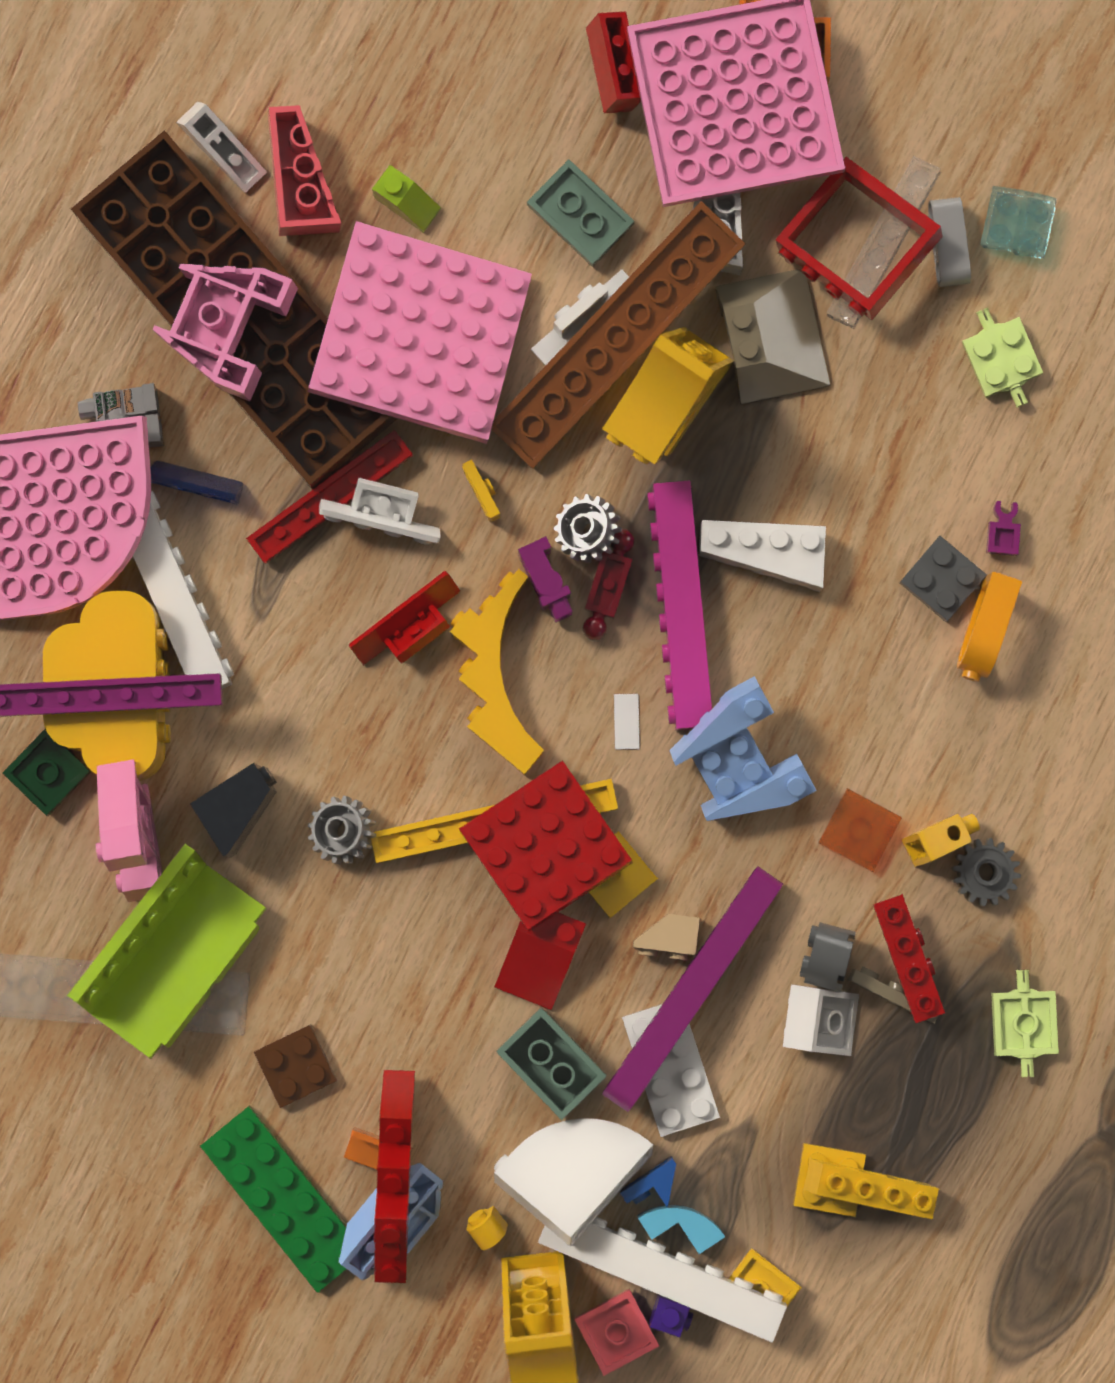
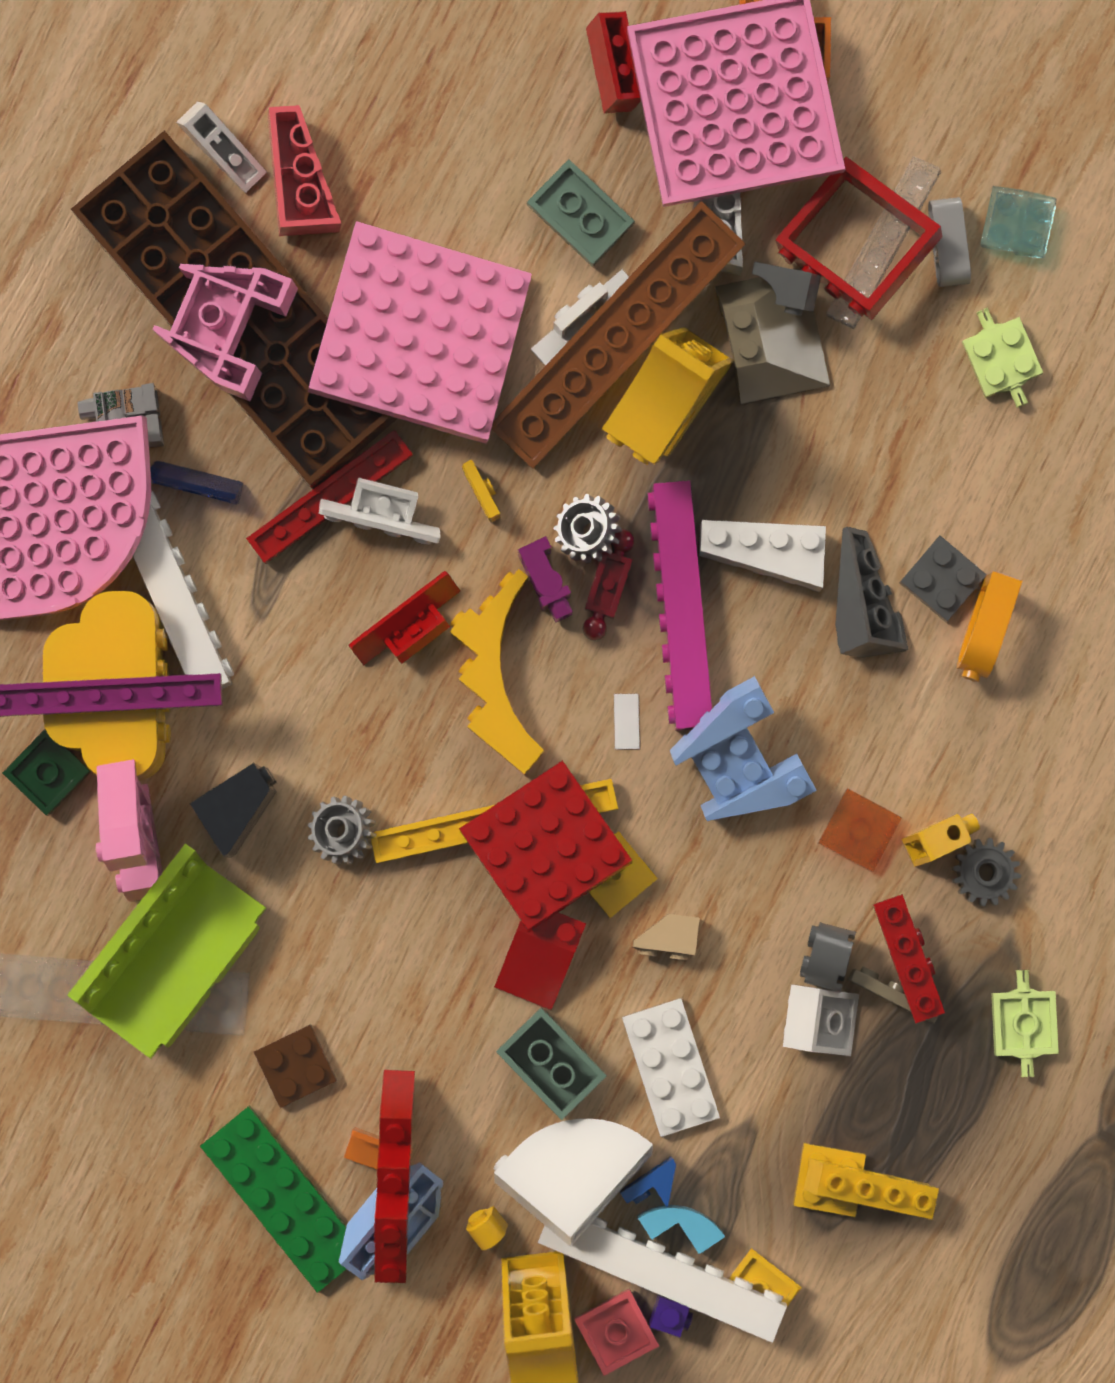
(405, 198): lime slope -> none
(692, 989): magenta beam -> none
(792, 287): none -> dark grey arch
(864, 613): none -> dark grey wedge
(1003, 535): magenta plate -> none

